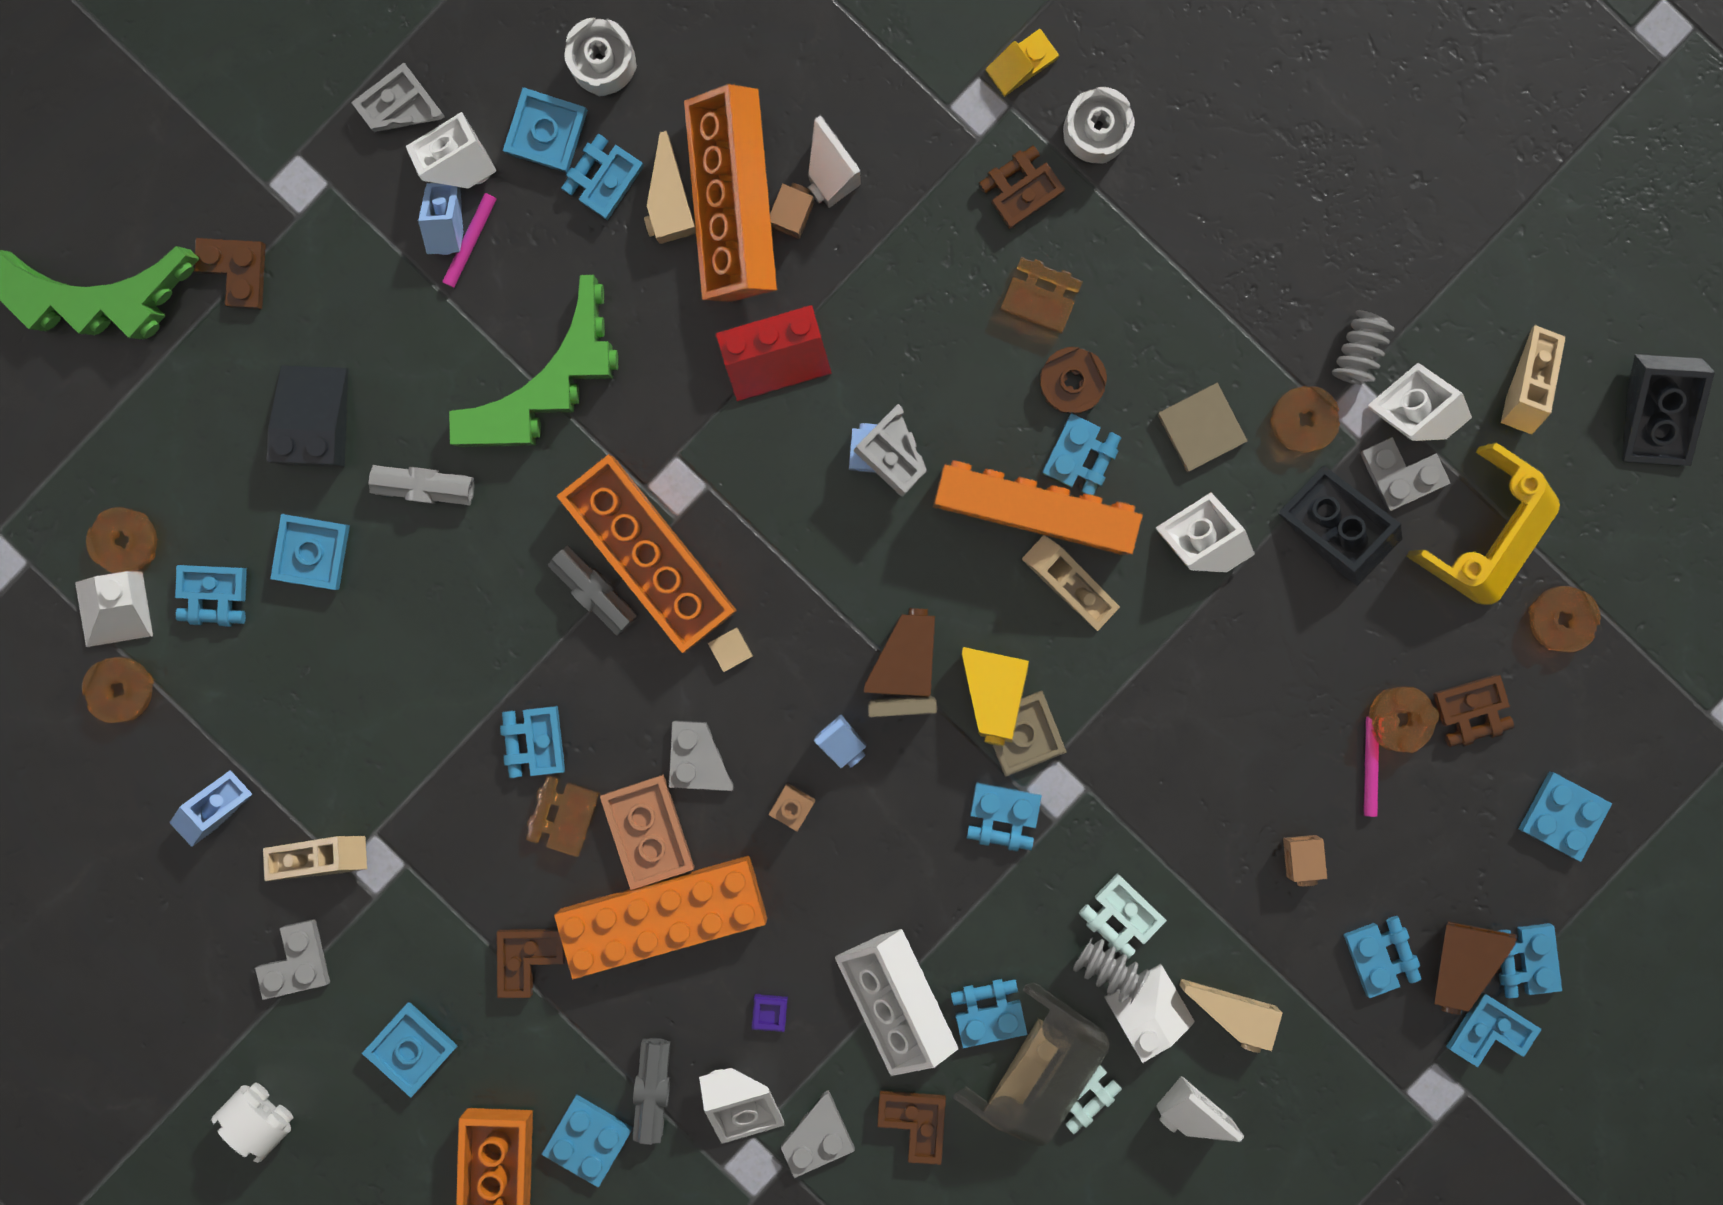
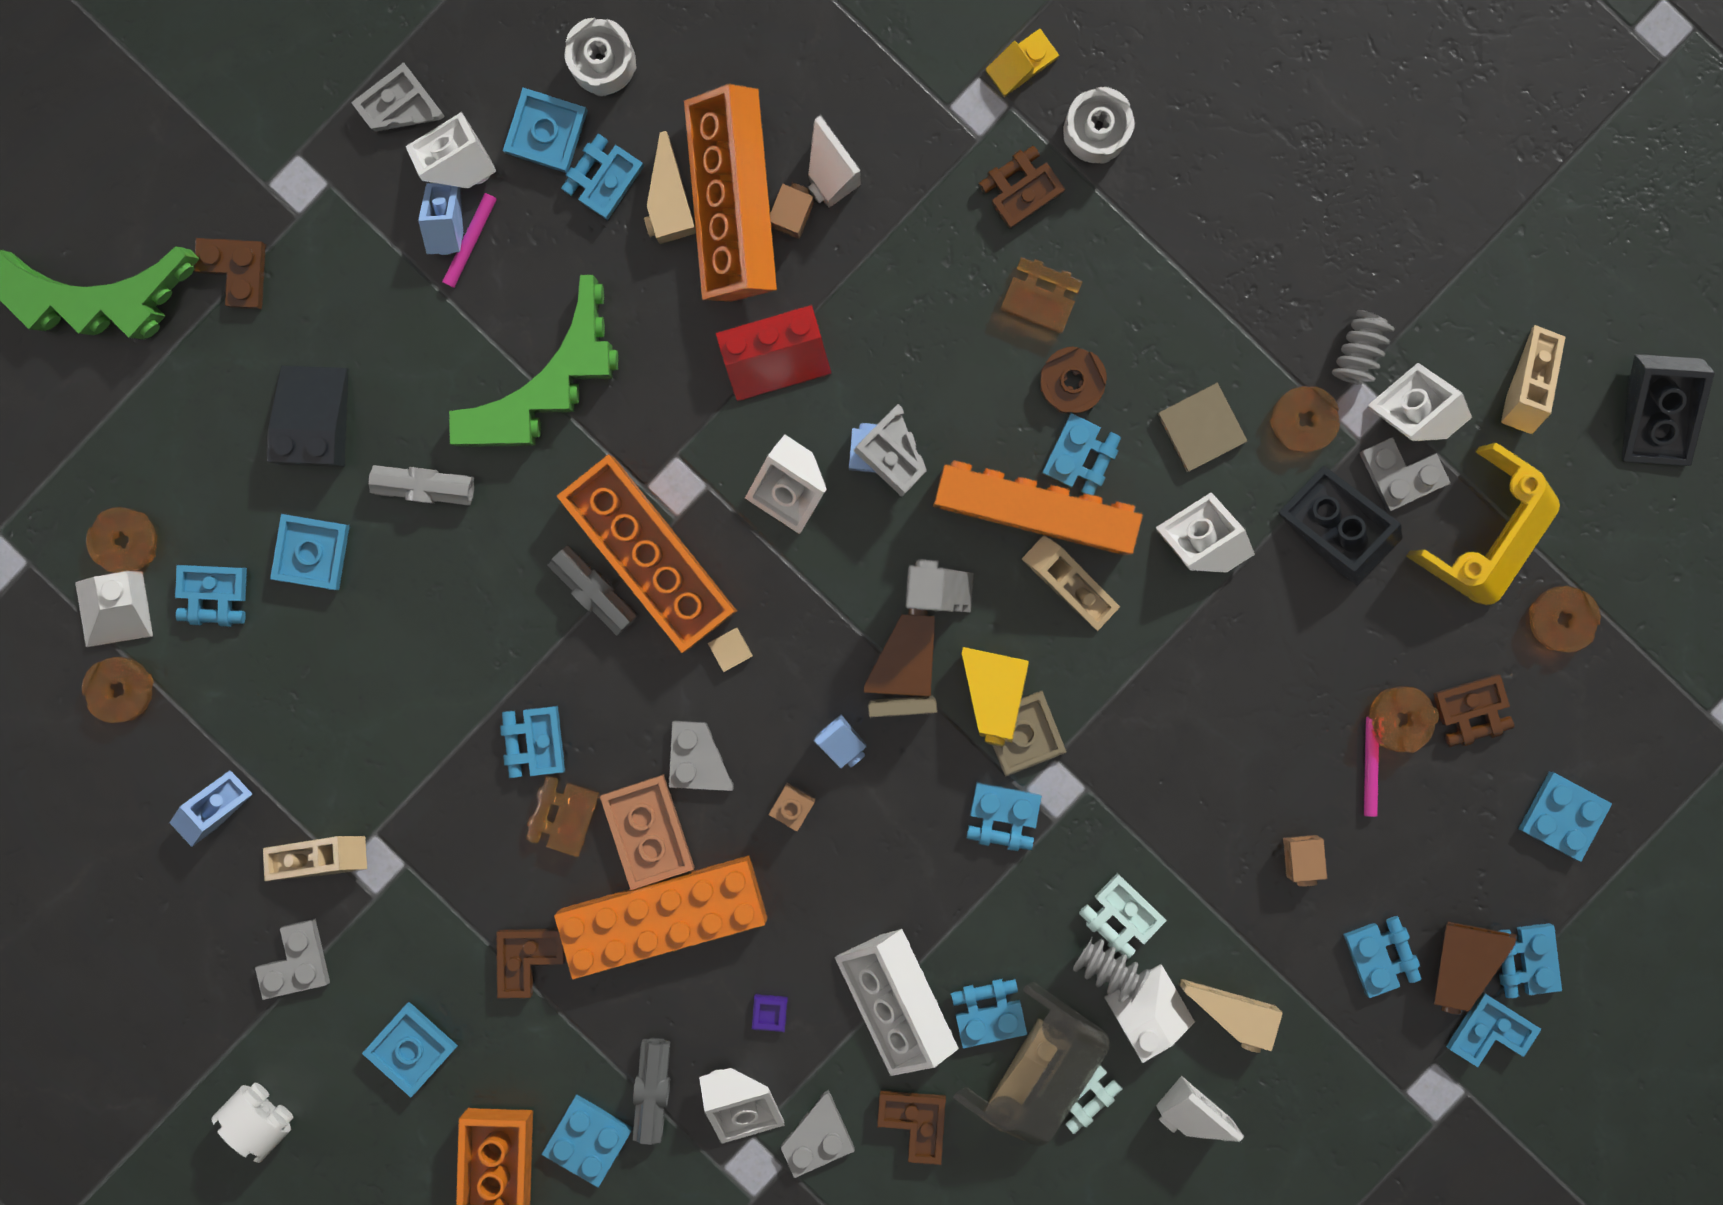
(788, 484): none -> white slope
(938, 588): none -> light grey wedge

